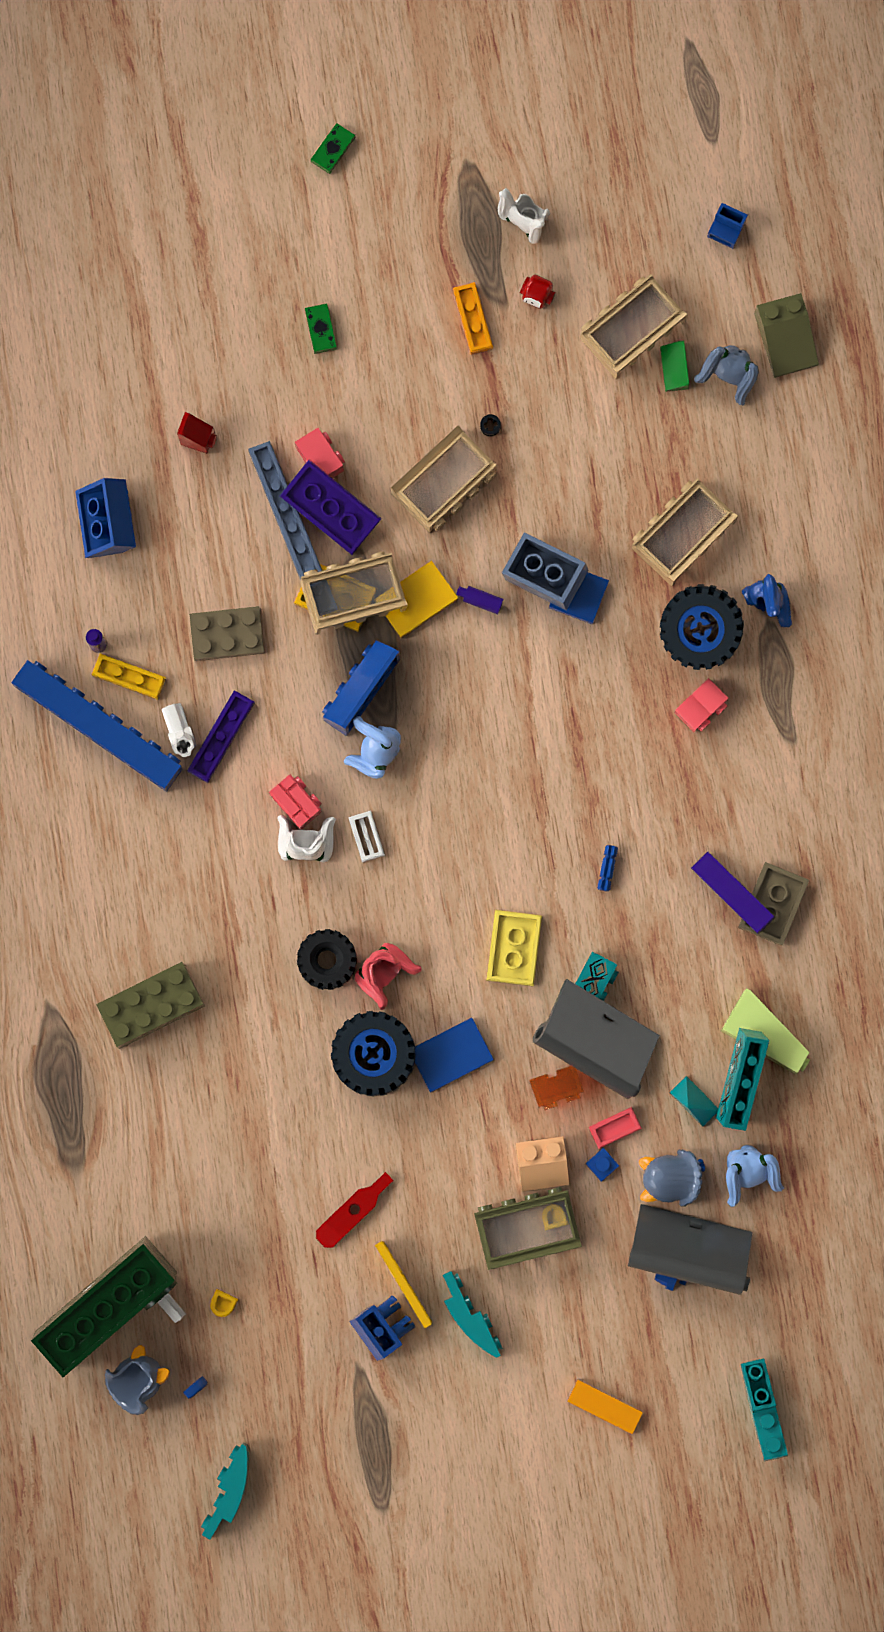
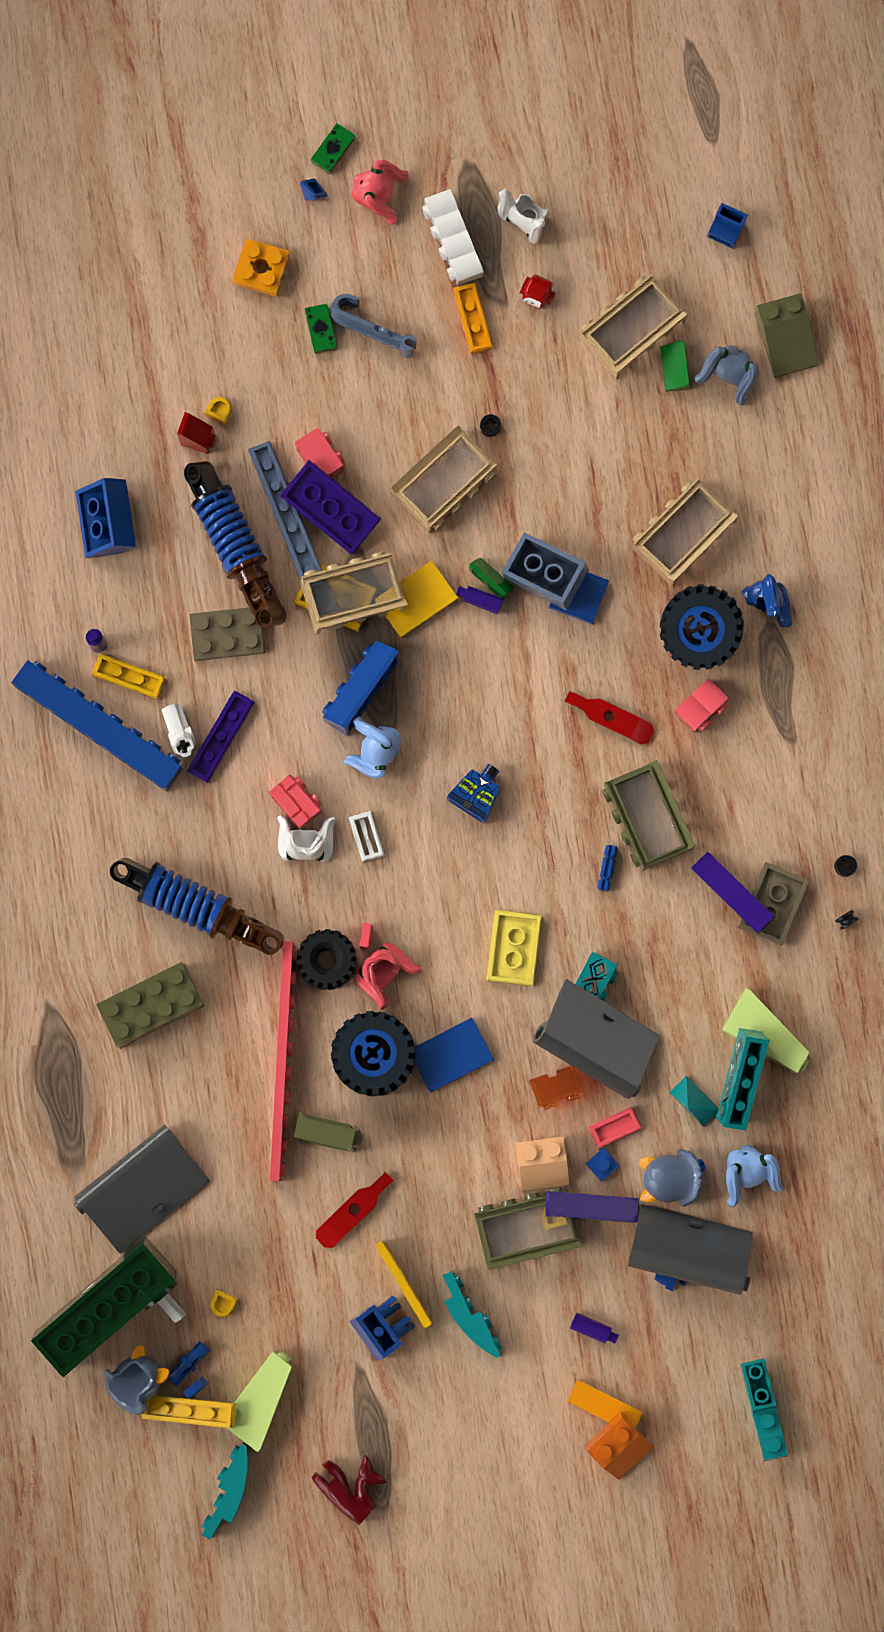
(128, 1191): none -> dark grey door
(188, 1363): none -> blue pin
(191, 1411): none -> yellow tile
(194, 906): none -> piece
(219, 410): none -> yellow tile
(234, 542): none -> piece
(260, 253): none -> light orange brick
(260, 1400): none -> yellowish green slope
(283, 1072): none -> coral plate
(312, 190): none -> blue slope
(327, 1133): none -> olive window
(339, 1492): none -> dark red piece
(366, 936): none -> coral tile
(375, 188): none -> coral hair
(383, 335): none -> sand blue piece
(453, 237): none -> white brick
(476, 793): none -> torso
(490, 578): none -> green slope
(591, 1207): none -> dark purple tile
(593, 1329): none -> dark purple cylinder
(618, 1446): none -> orange slope
(623, 722): none -> red piece
(648, 816): none -> window
(845, 858): none -> black bush
(846, 919): none -> black bush

